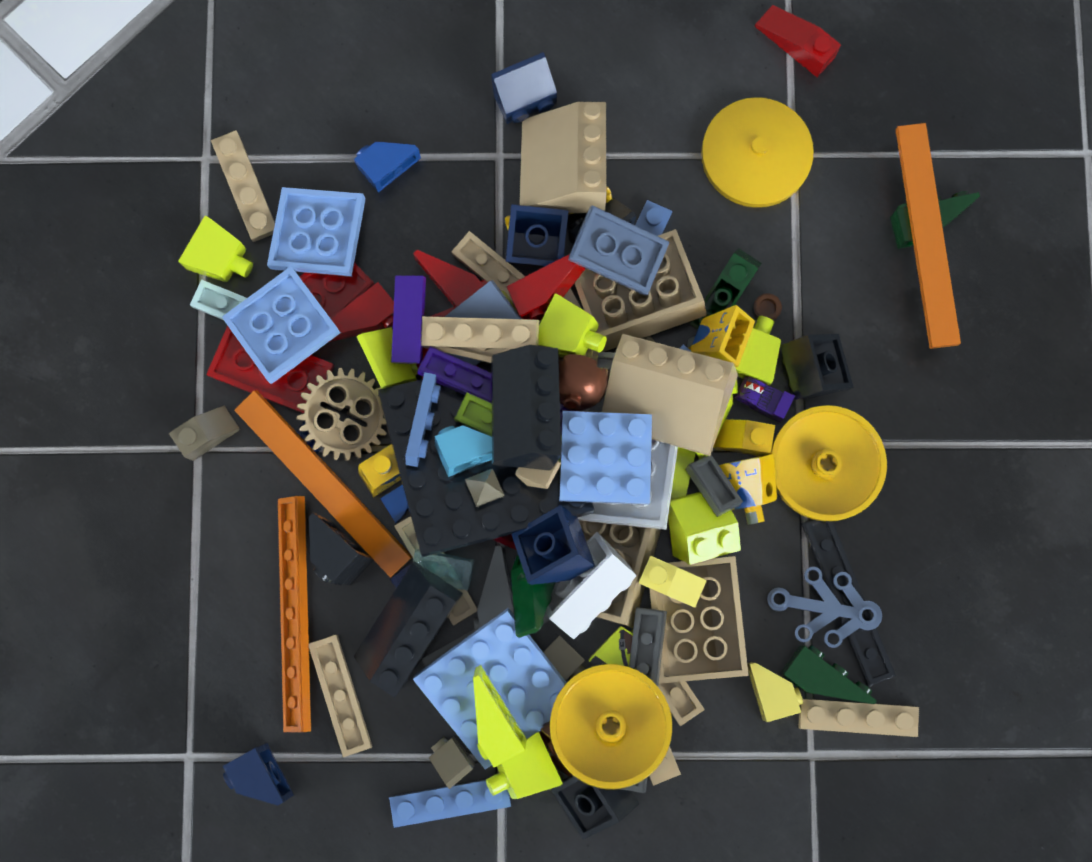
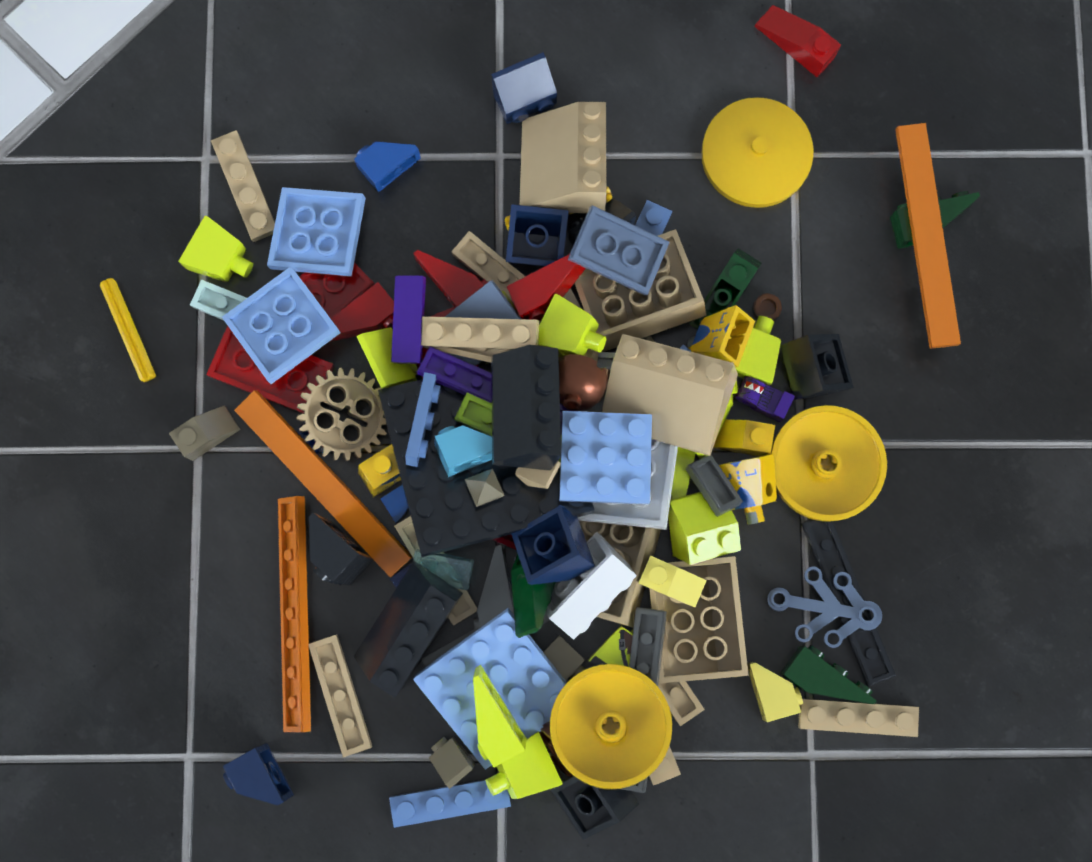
(127, 330): none -> yellow axle

